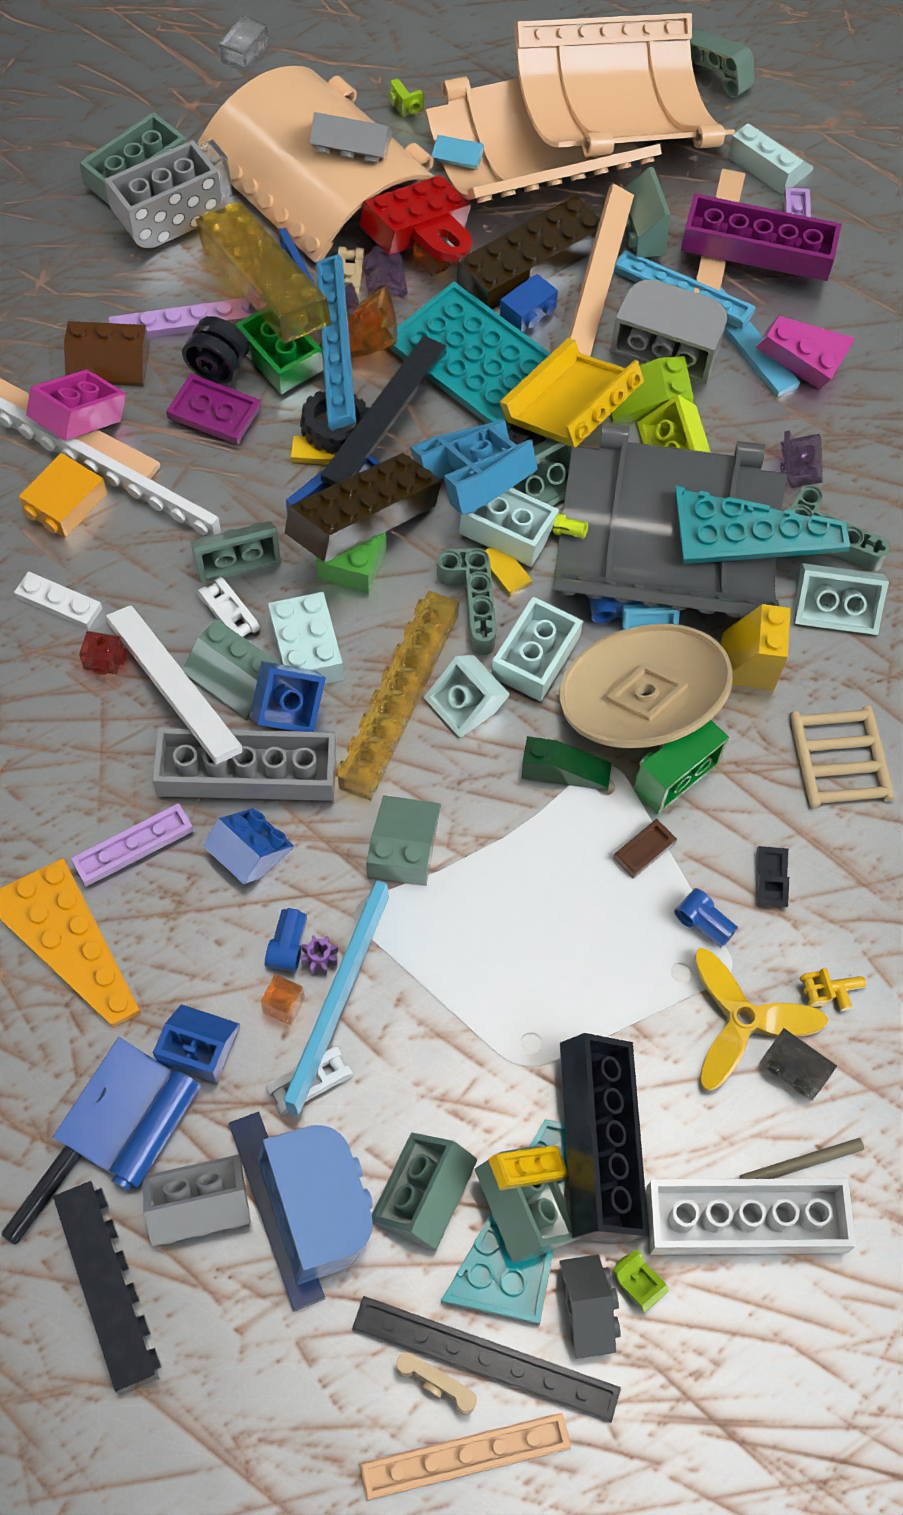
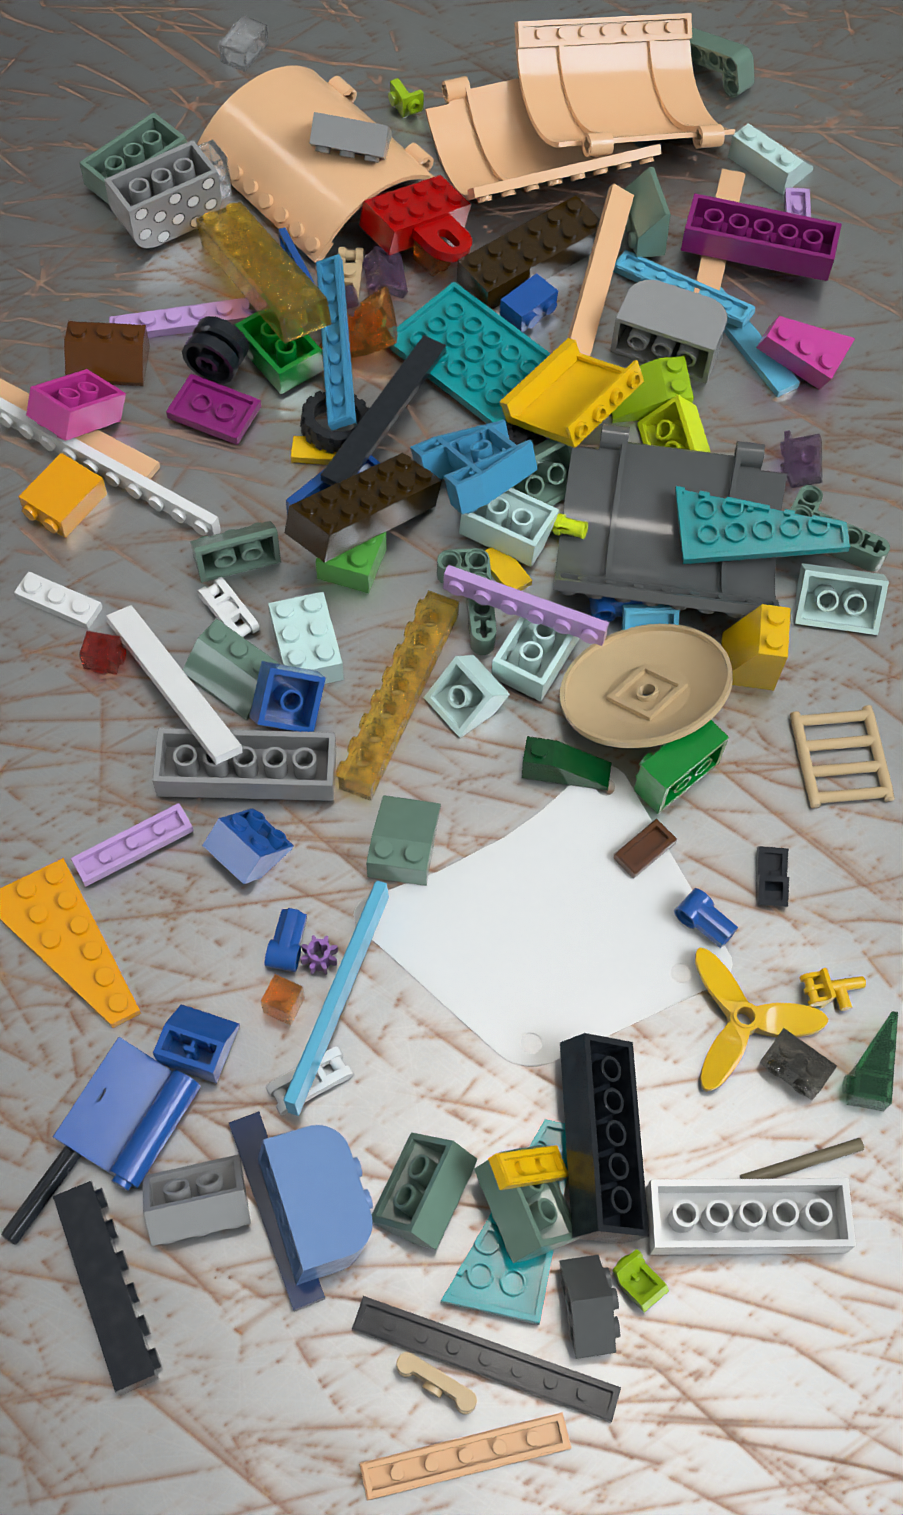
(457, 152): medium azure tile -> none
(525, 605): none -> lavender plate
(872, 1076): none -> clear green slope

